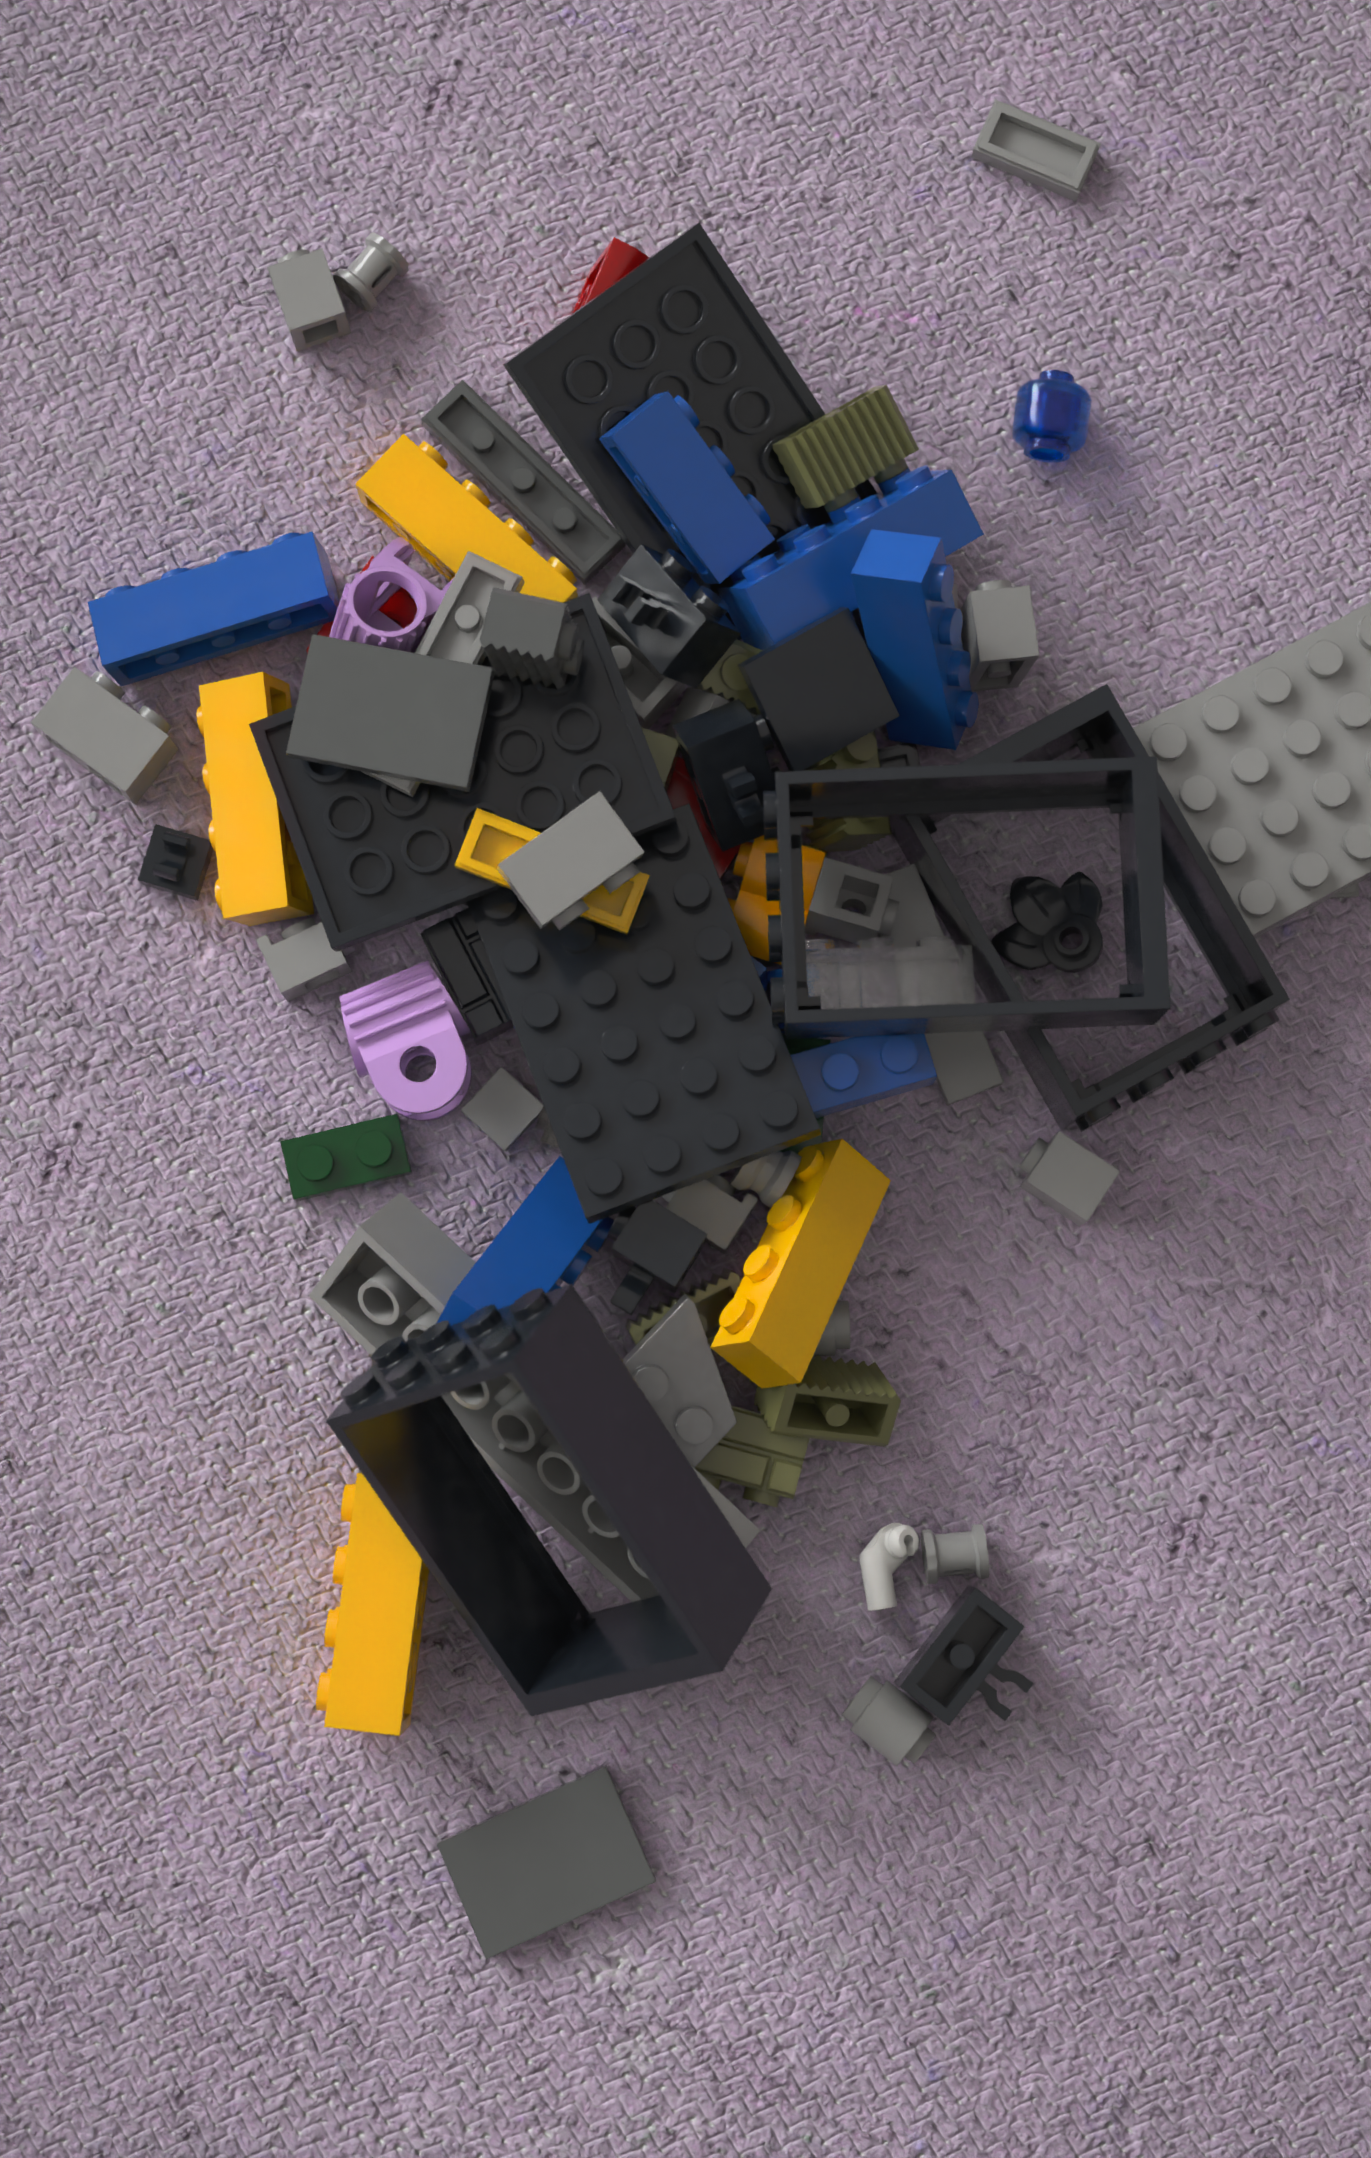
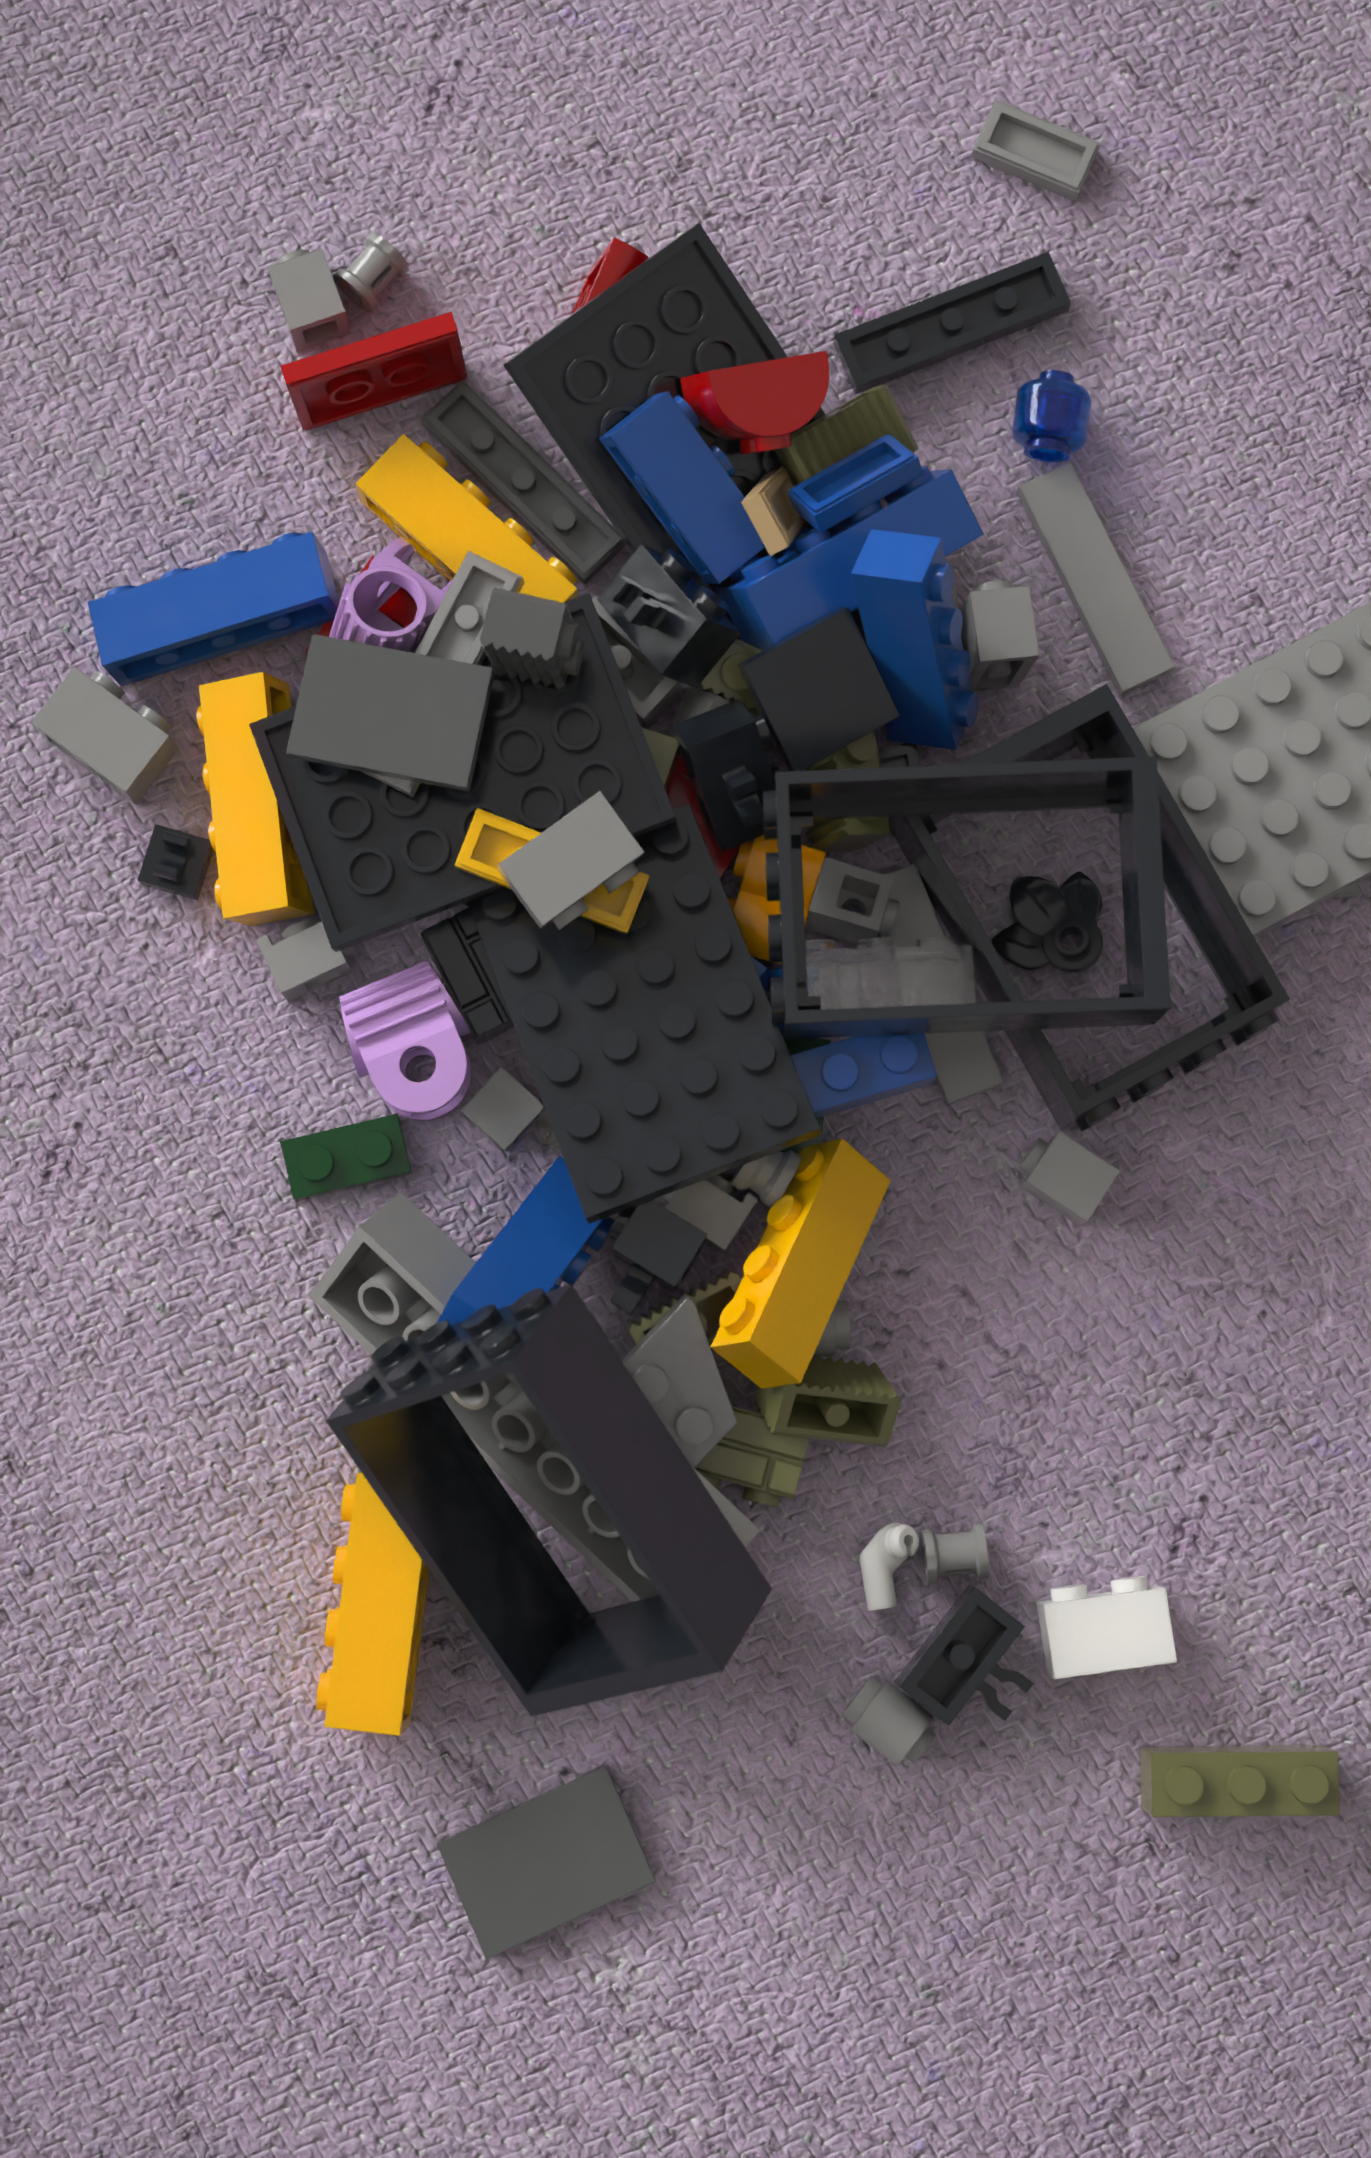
(375, 371): none -> red tile
(759, 400): none -> red brick
(772, 510): none -> tan tile
(855, 482): none -> blue tile
(951, 322): none -> black plate
(1095, 579): none -> light grey tile
(1106, 1629): none -> white brick
(1239, 1781): none -> olive brick

